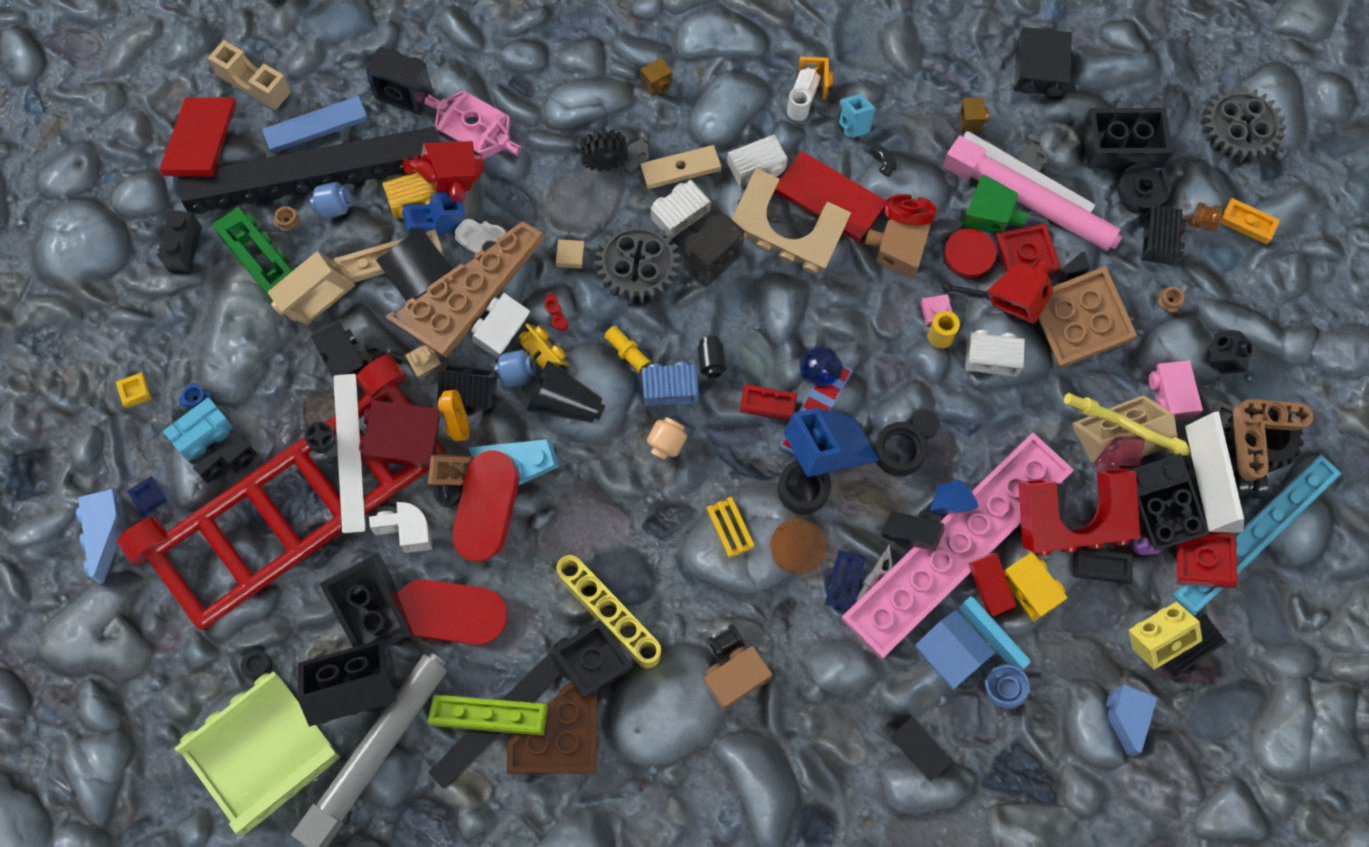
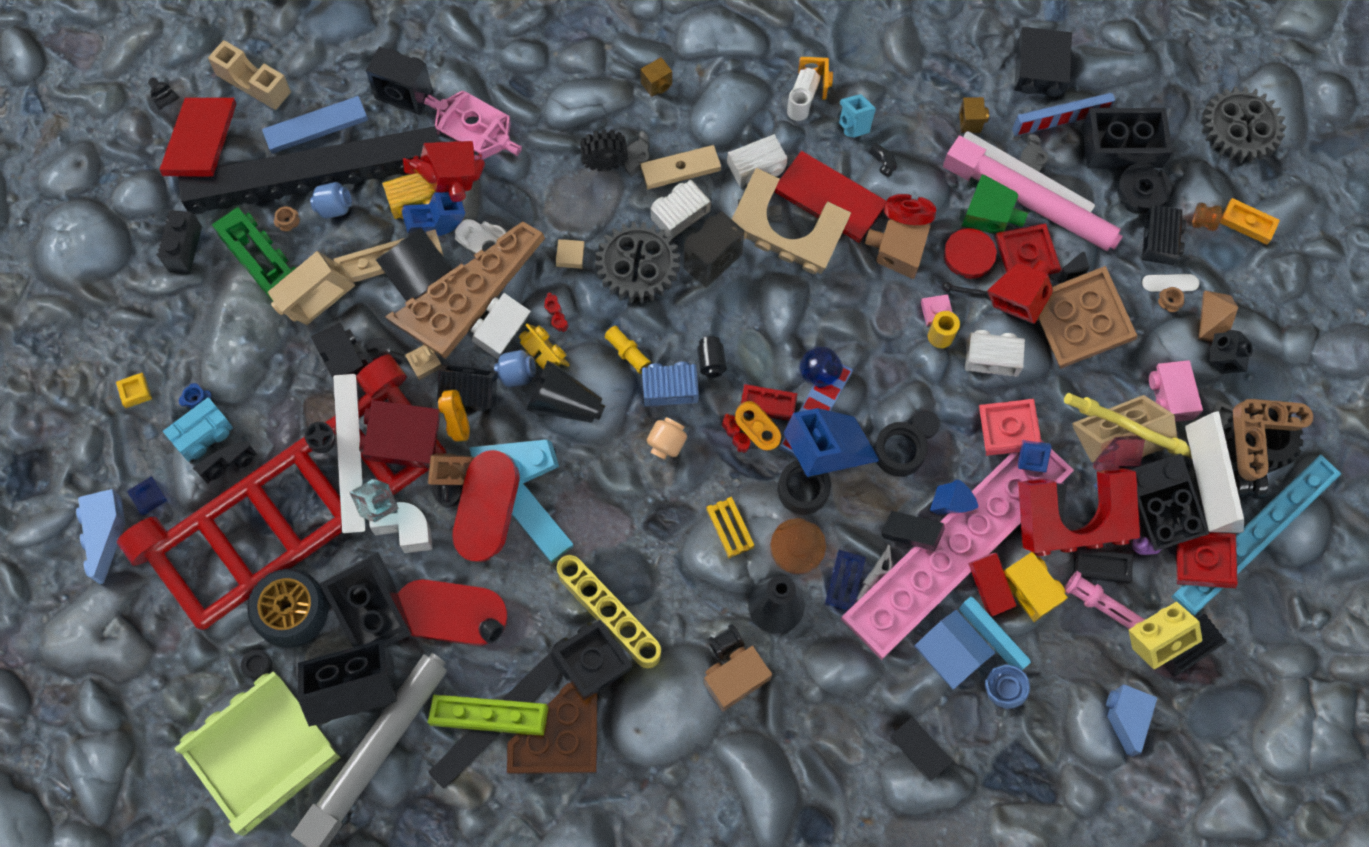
(161, 93): none -> black piece
(288, 608): none -> wheel
(374, 500): none -> clear light blue brick
(490, 630): none -> black hinge
(540, 525): none -> medium azure tile
(740, 440): none -> red piece
(757, 425): none -> light orange plate
(776, 605): none -> black cone
(1007, 425): none -> coral tile
(1034, 456): none -> blue tile
(1059, 114): none -> medium blue tile
(1094, 597): none -> bright pink pin
(1157, 283): none -> white sticker
(1216, 314): none -> medium nougat slope

